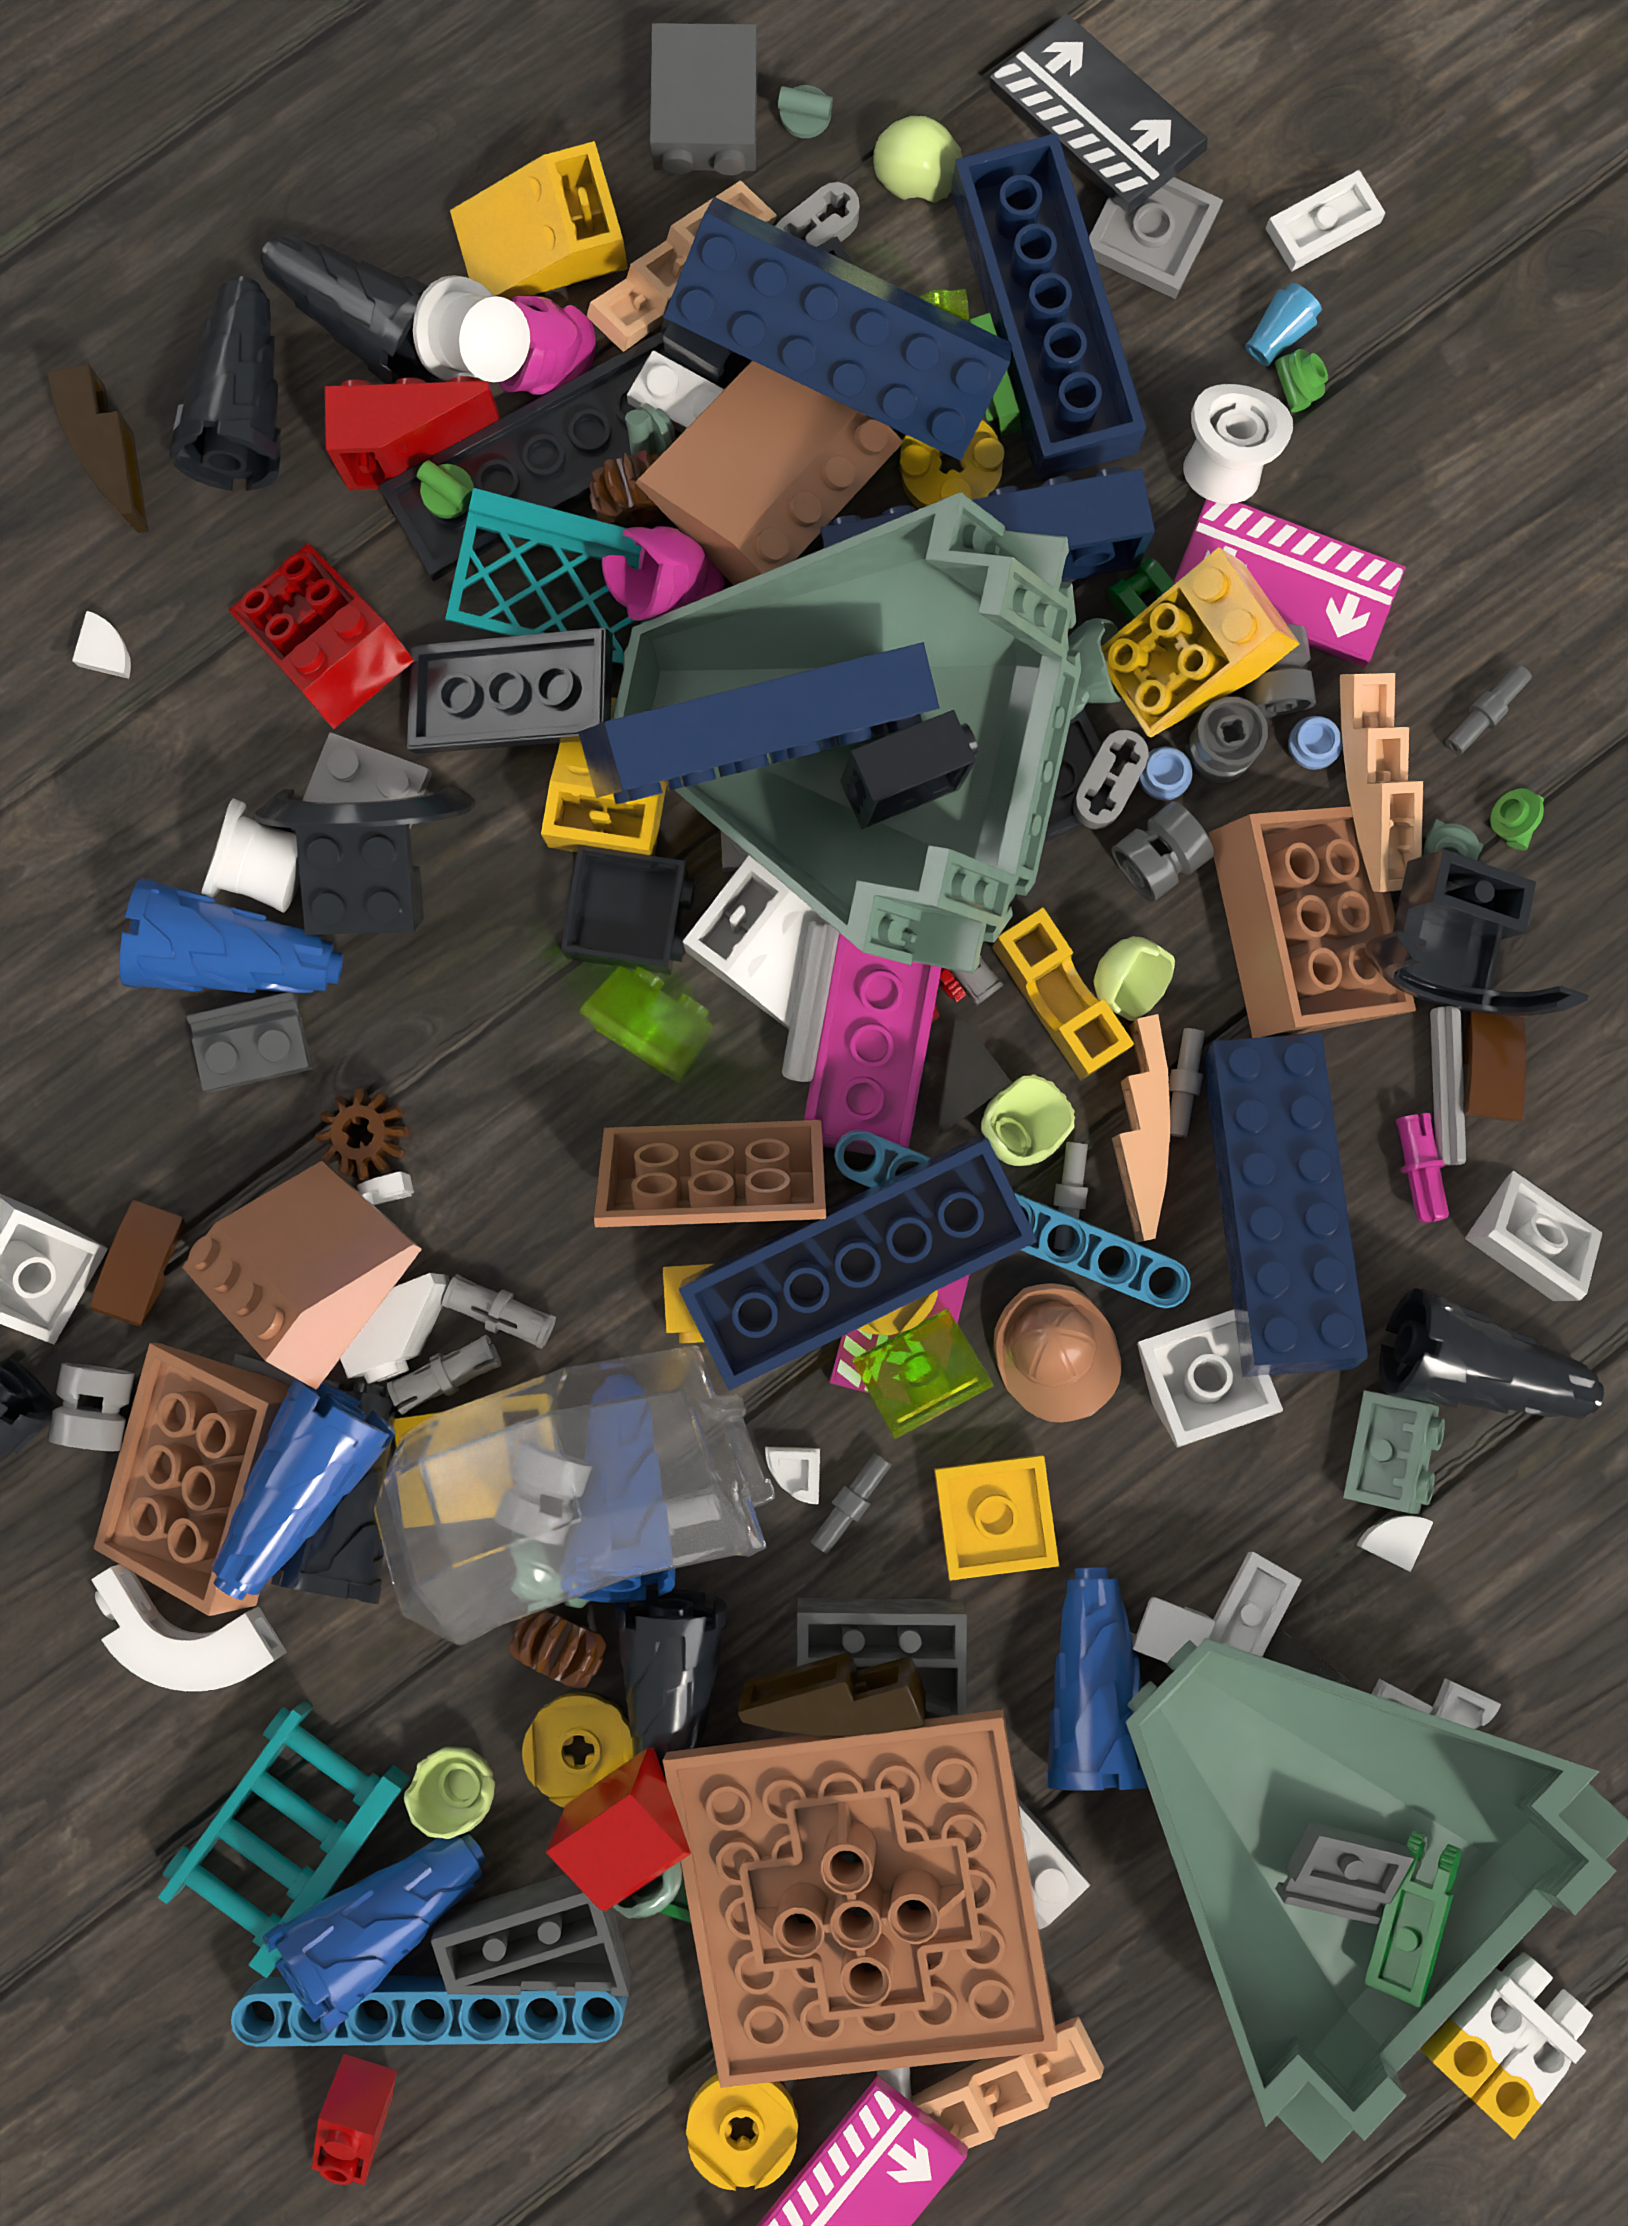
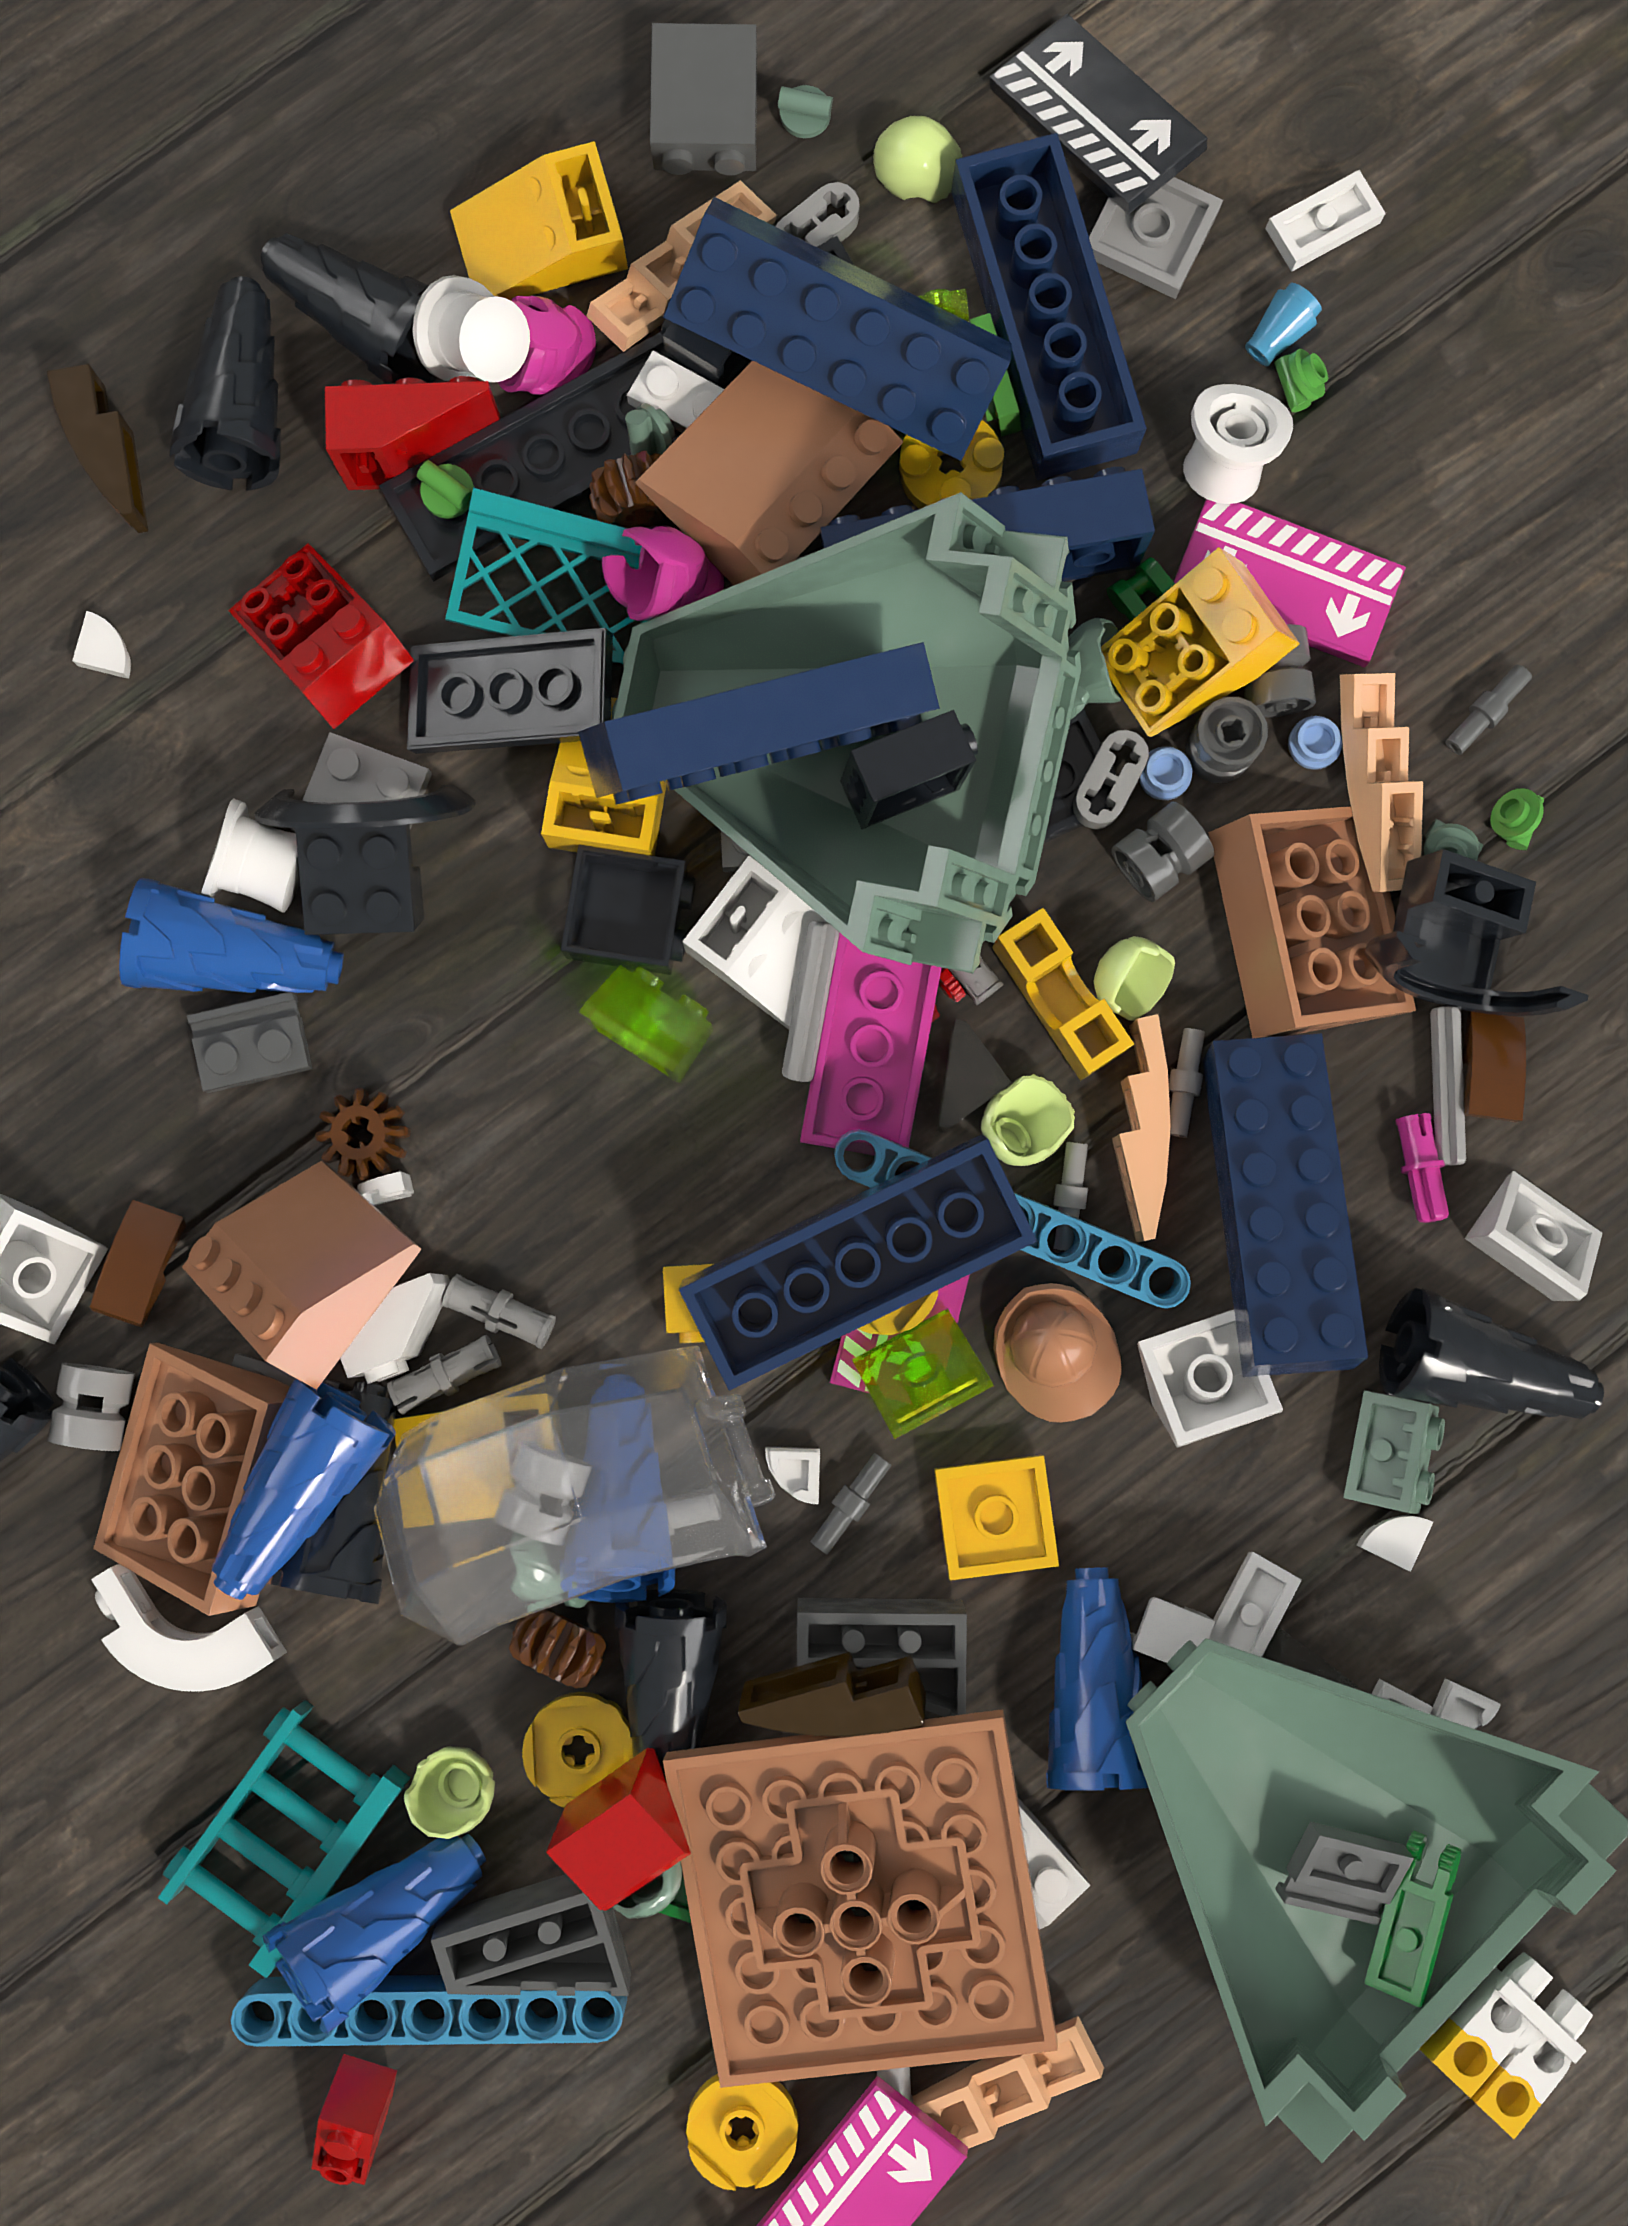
(711, 1174): nougat slope -> none

